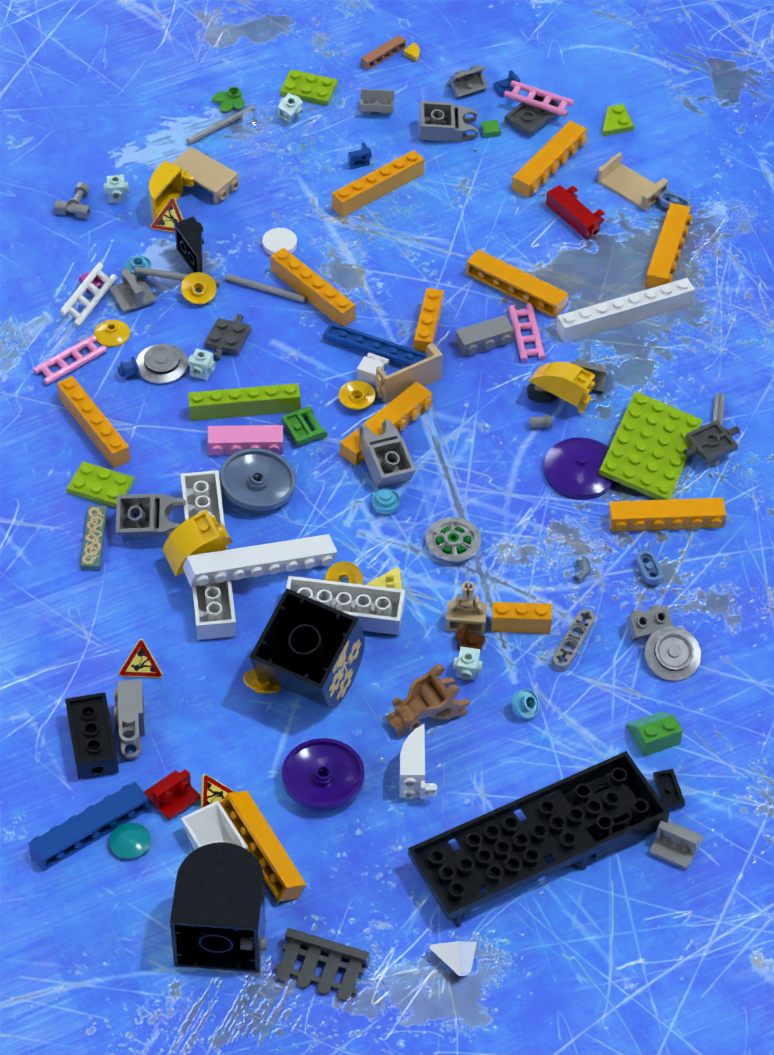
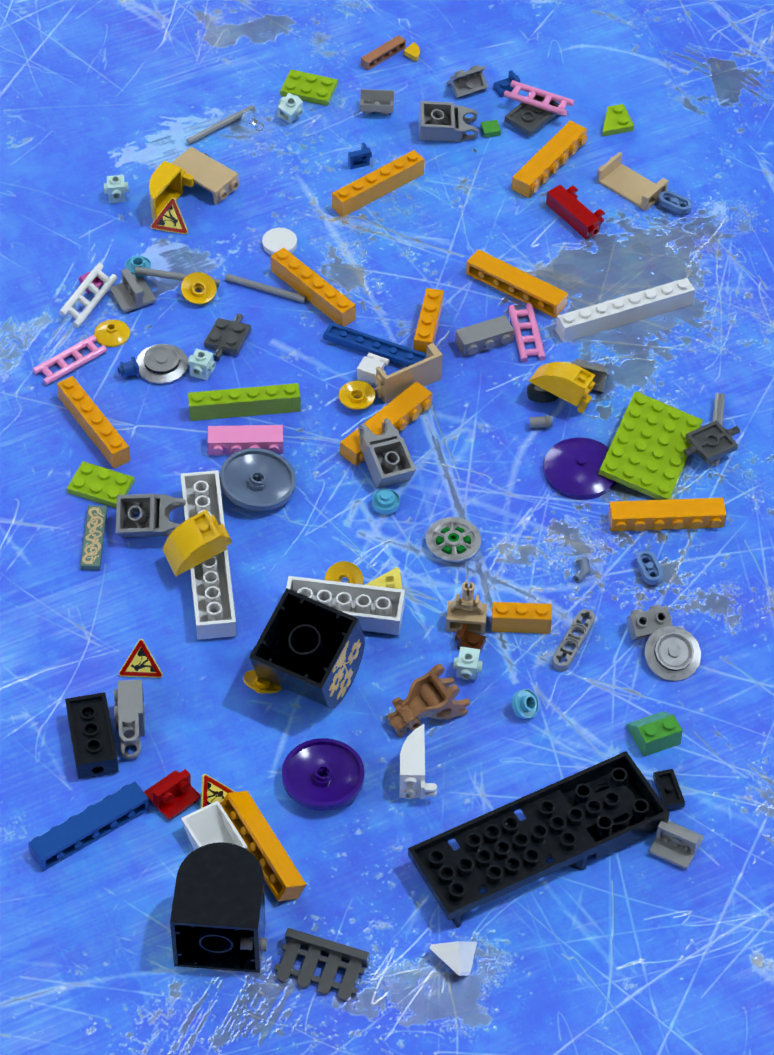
(74, 205): light grey bar -> none
(129, 841): teal dish -> none
(189, 243): black slope -> none
(229, 99): bright green plate -> none
(259, 560): white brick -> none
(300, 430): bright green plate -> none
(668, 245): light orange brick -> none

